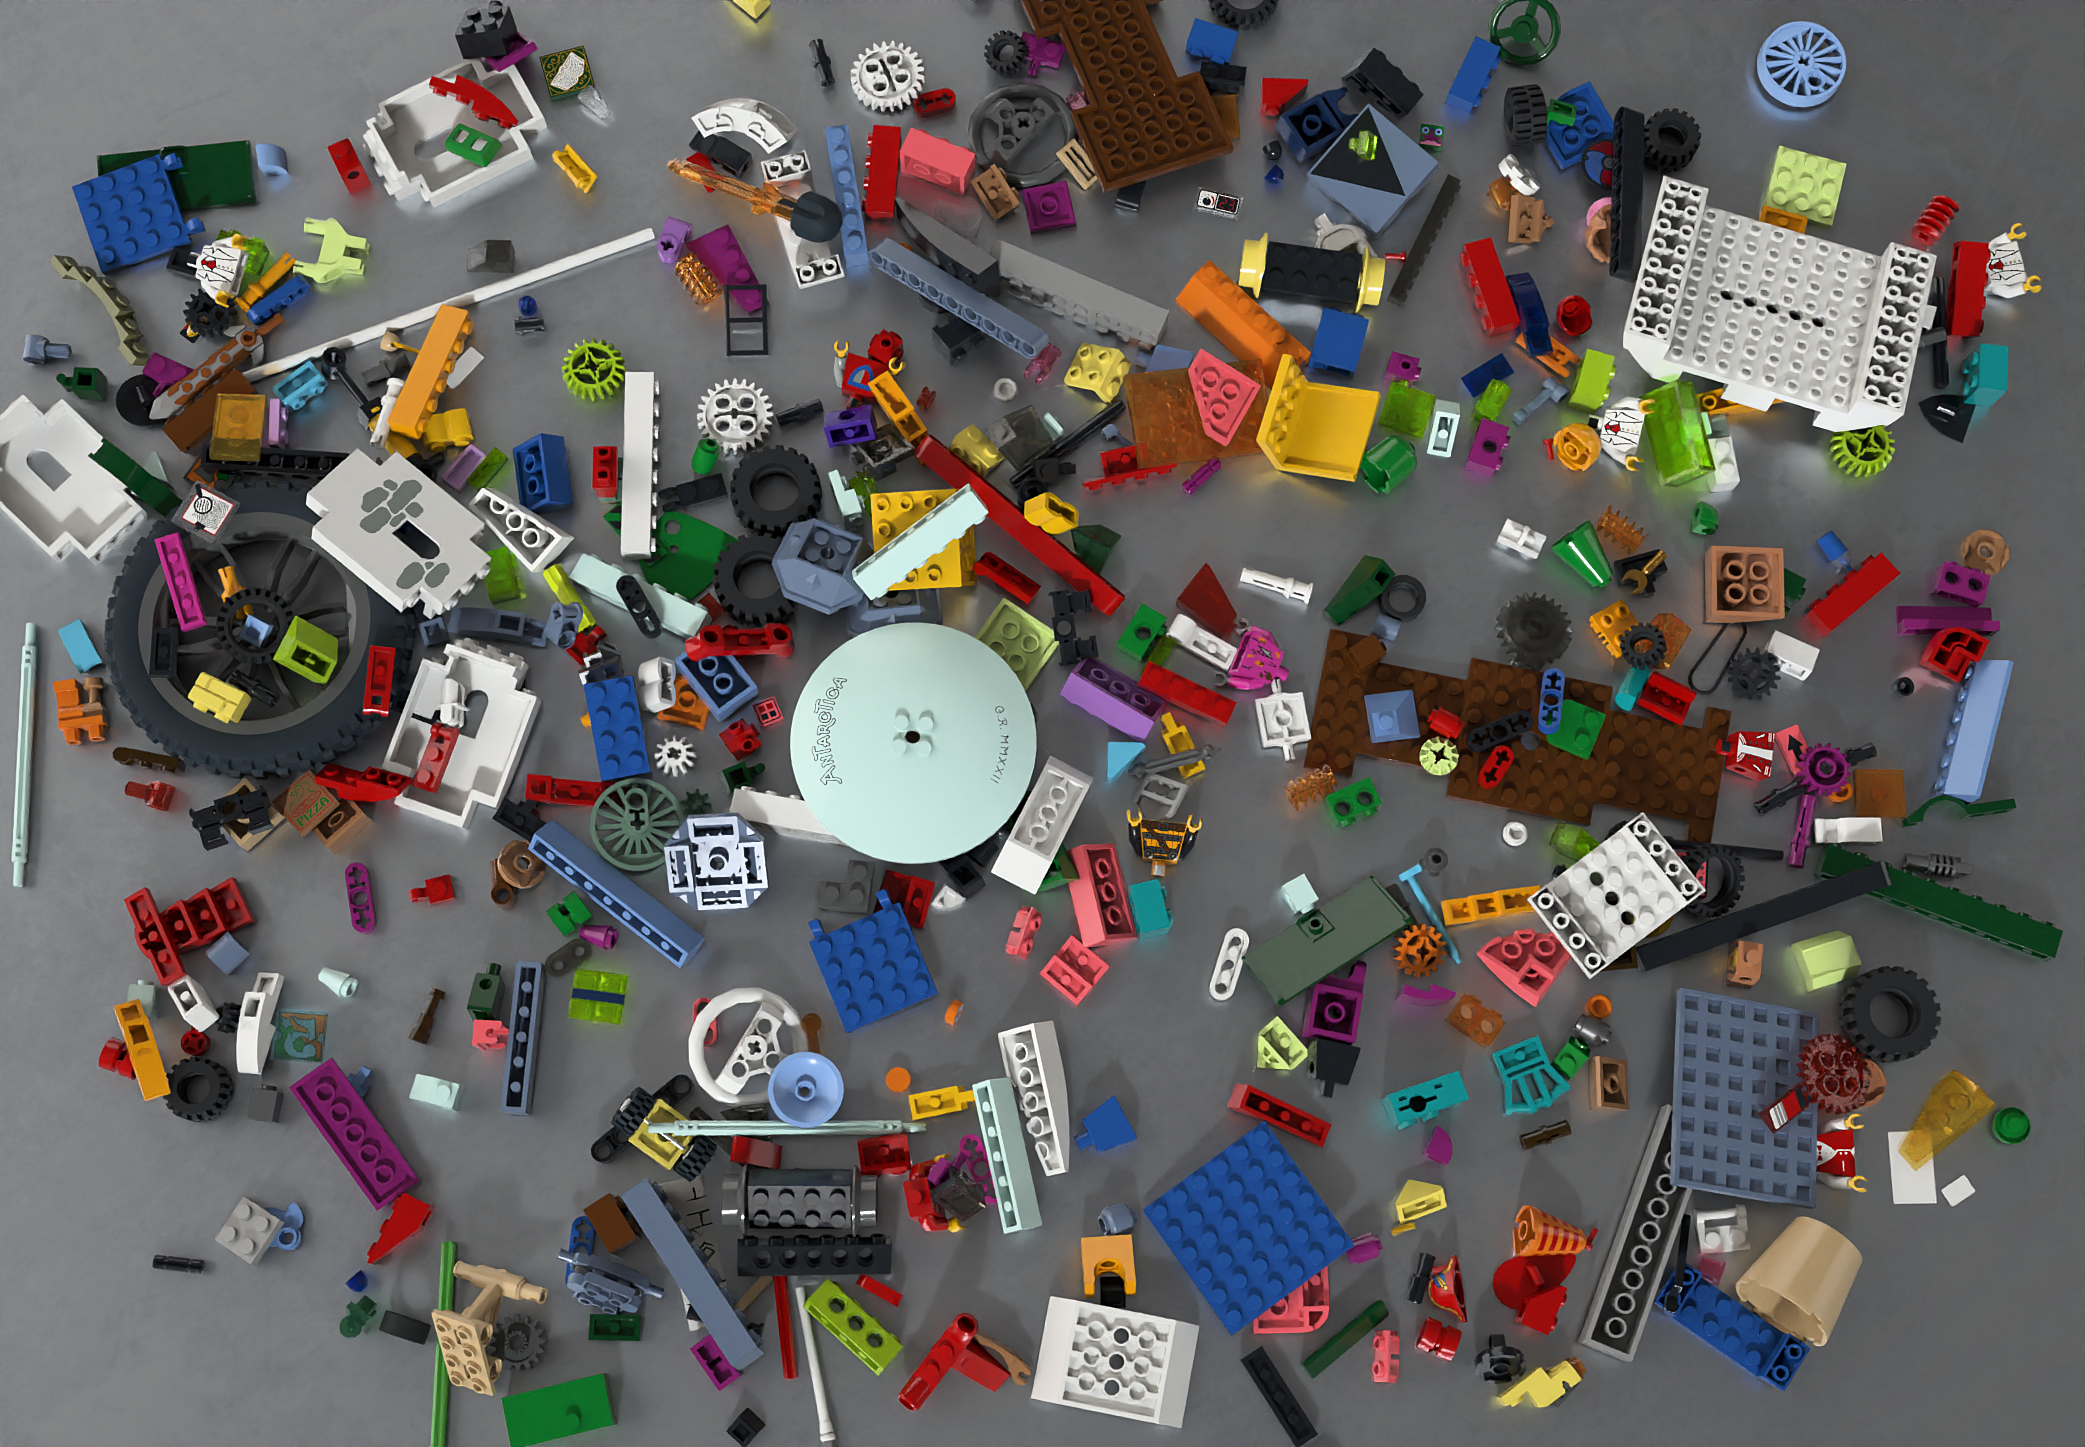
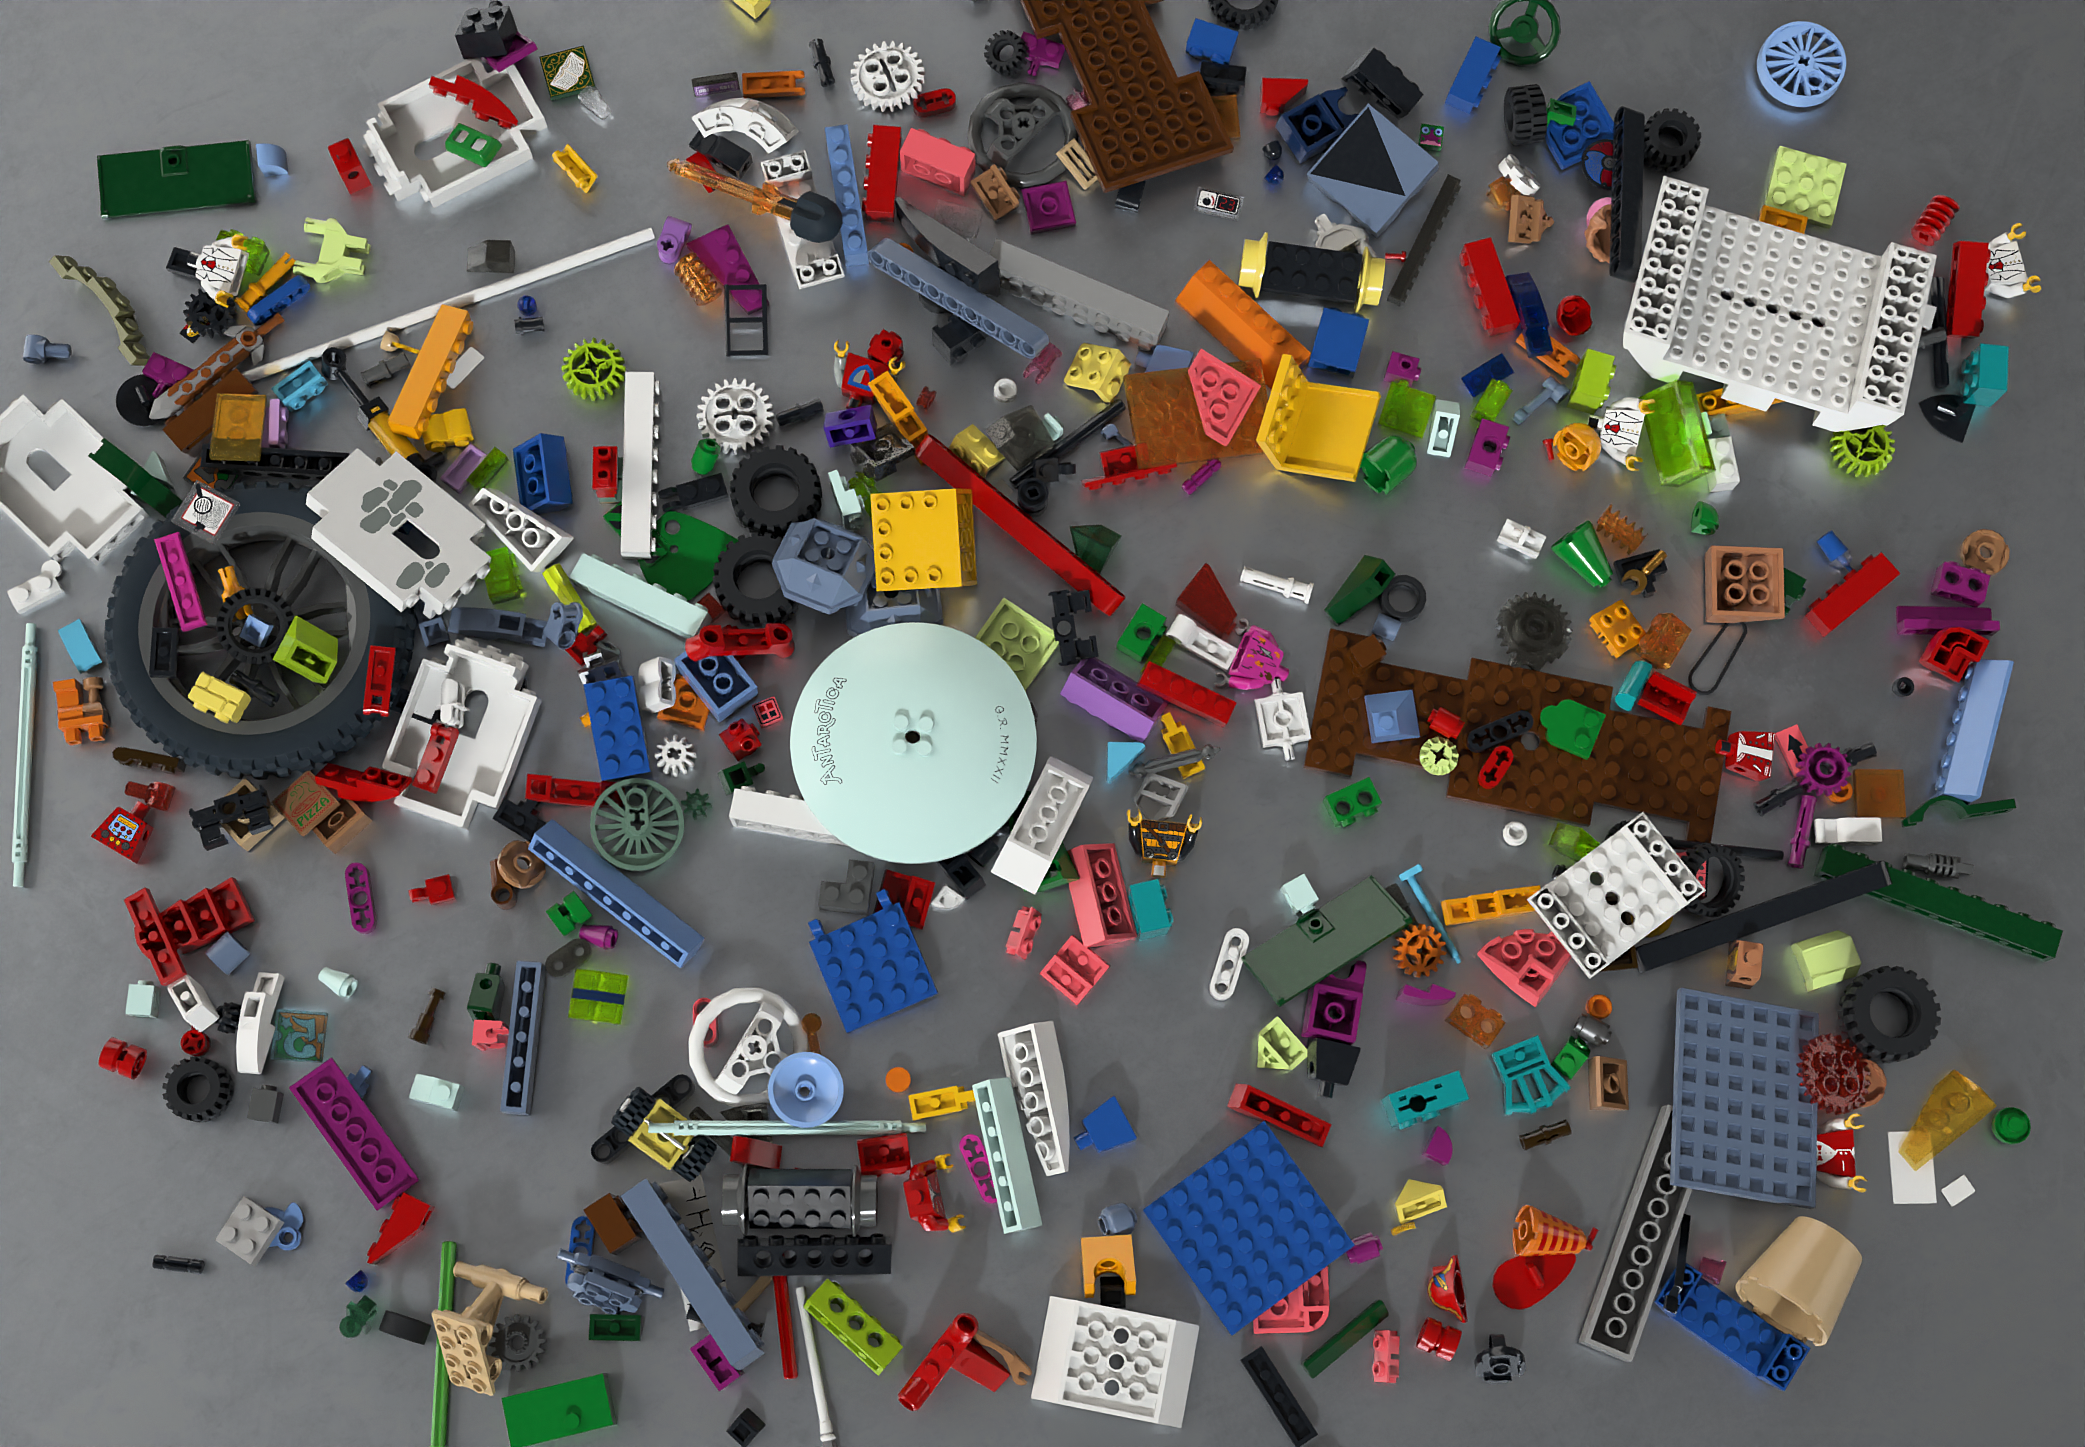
(38, 588): none -> white hinge
(85, 383): dark green brick -> none
(126, 831): none -> red torso
(134, 213): blue plate -> none
(142, 1049): light orange slope -> none
(388, 401): white pin -> none
(642, 625): black beam -> none
(712, 884): piece -> none
(715, 84): none -> tile
(772, 84): none -> orange hinge
(879, 1289): red beam -> none
(920, 542): light aqua brick -> none
(939, 1171): magenta plate -> none
(954, 1012): orange tile -> none
(960, 1195): clear smoke bracket -> none
(1006, 576): red plate -> none
(1051, 513): yellow brick -> none
(1310, 786): clear orange piece -> none
(1365, 145): clear neon green tile -> none
(1421, 1278): black axle -> none
(1432, 867): flat silver brick -> none
(1540, 1308): red slope -> none
(1546, 692): blue beam -> none
(1546, 1388): light yellow plate -> none
(1637, 634): black tyre -> none
(1721, 1237): white plate -> none
(1752, 683): black gear -> none
(1784, 1108): slope -> none
(1792, 655): white hinge -> none

